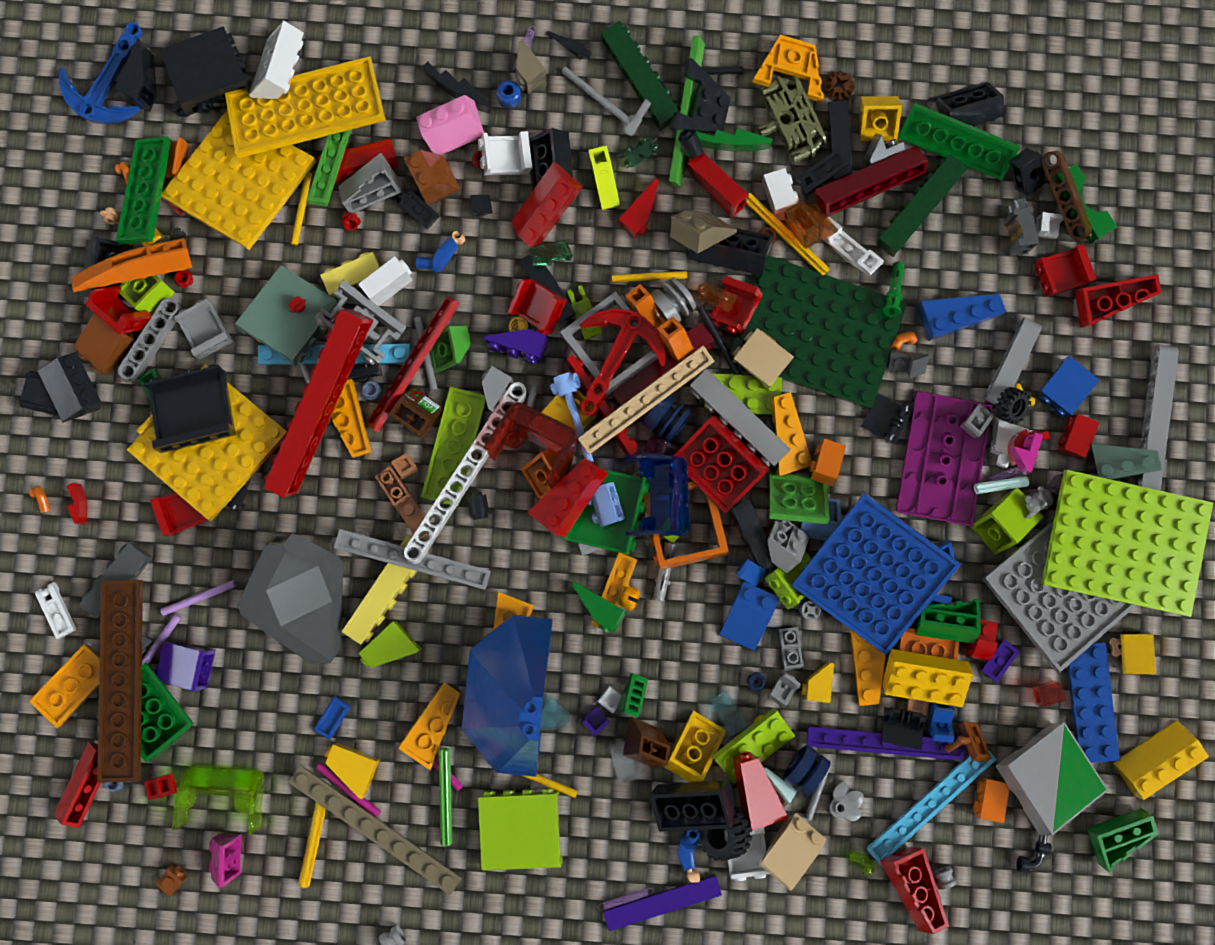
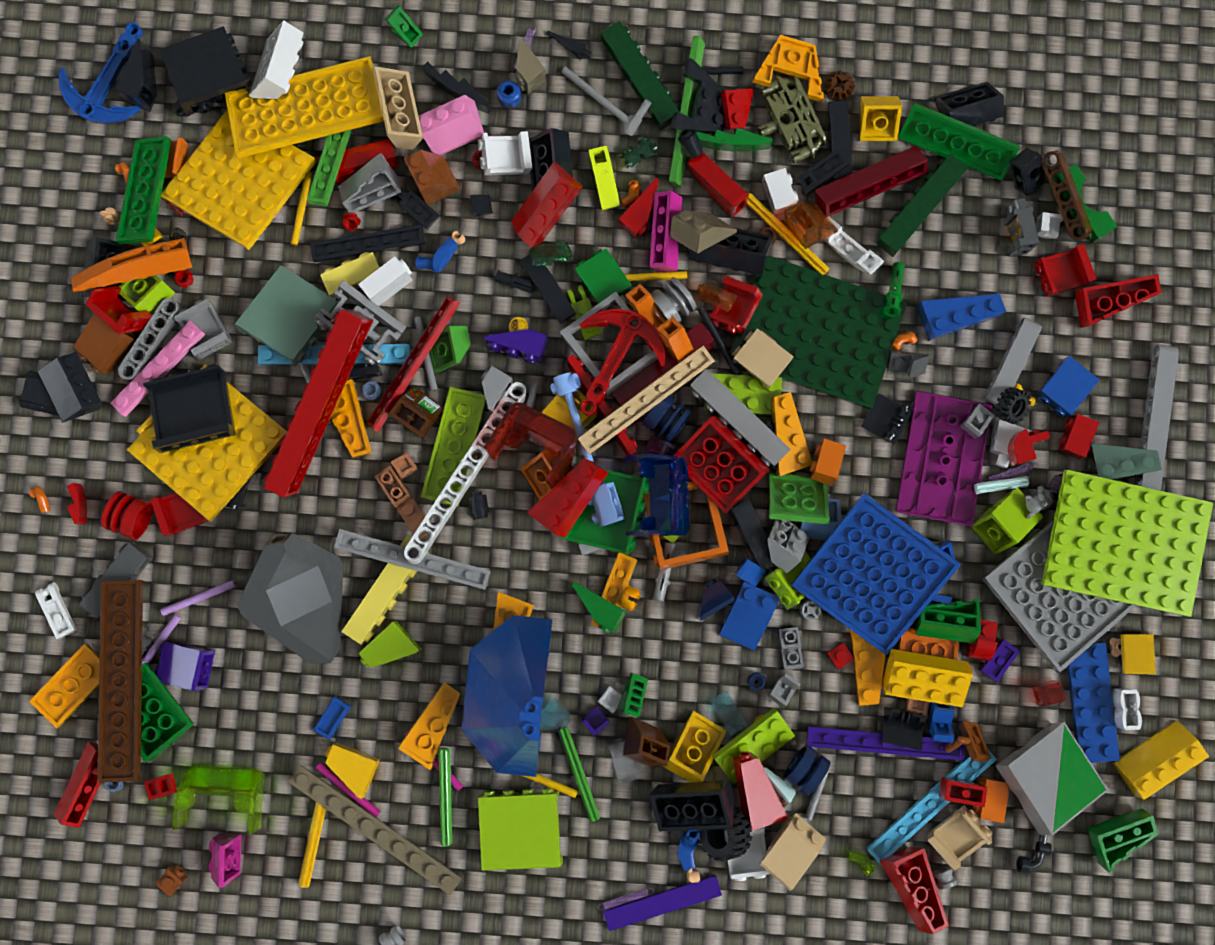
(127, 515): none -> red wheel
(158, 367): none -> bright pink plate
(297, 305): red plate -> none
(367, 242): none -> black plate
(398, 107): none -> tan slope
(403, 27): none -> green slope
(513, 281): none -> black axle
(537, 305): red panel -> none
(579, 774): none -> bright green axle
(602, 276): none -> green panel
(633, 194): none -> orange arm
(663, 247): none -> dark pink brick
(713, 599): none -> dark blue slope
(736, 107): none -> red wing
(819, 684): yellow slope -> none
(840, 656): none -> red plate
(849, 802): light grey plate -> none
(878, 149): slope -> none
(959, 836): none -> tan panel
(963, 792): none -> red brick
(1026, 457): dark pink slope -> none
(1126, 708): none -> white brick

